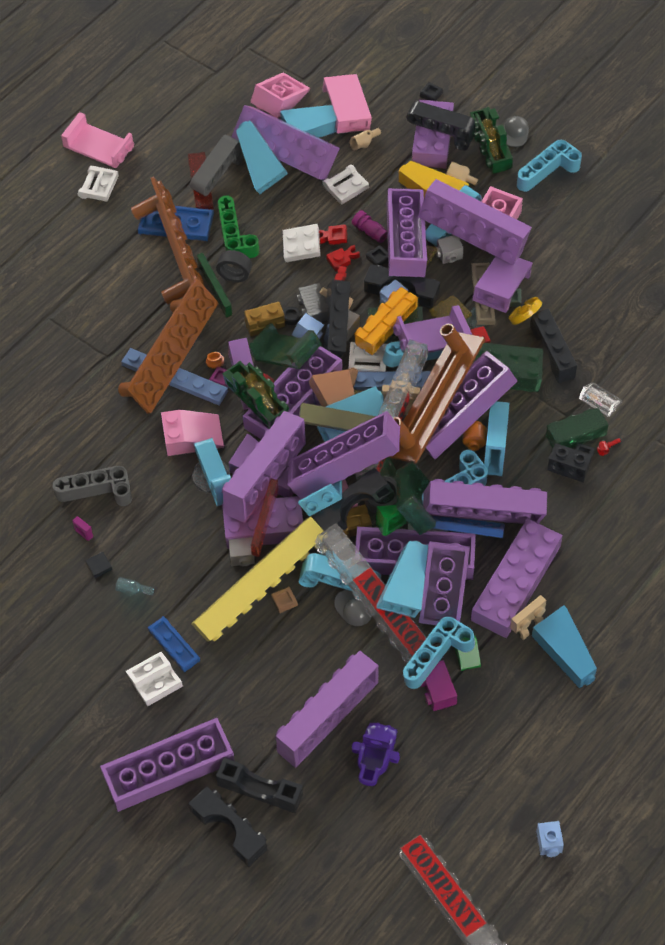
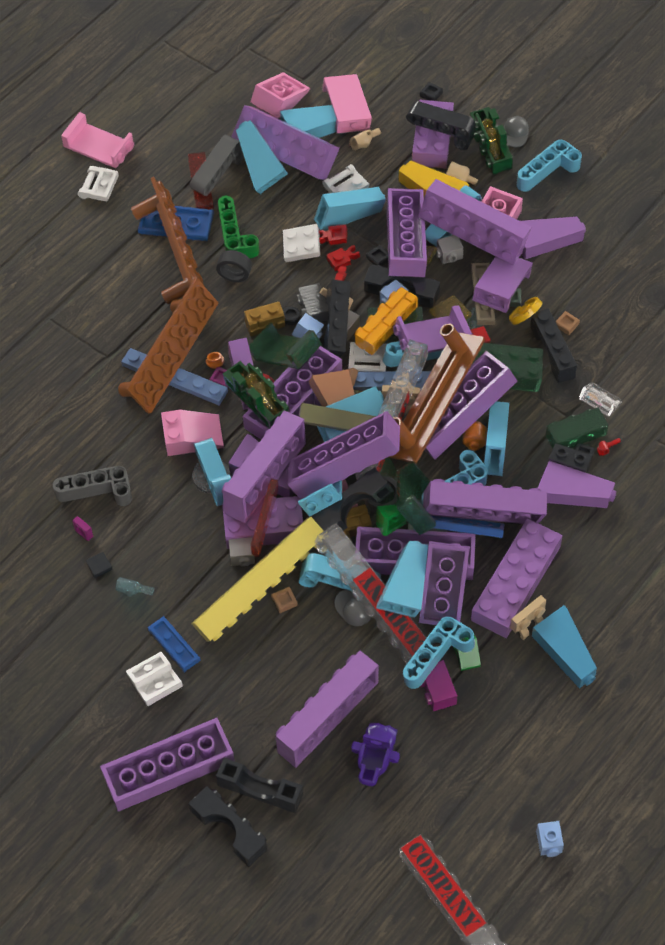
(214, 285): dark green tile -> none
(348, 206): none -> medium azure slope
(371, 228): magenta axle -> none
(552, 234): none -> medium lavender slope
(567, 323): none -> medium nougat tile
(575, 487): none -> medium lavender slope

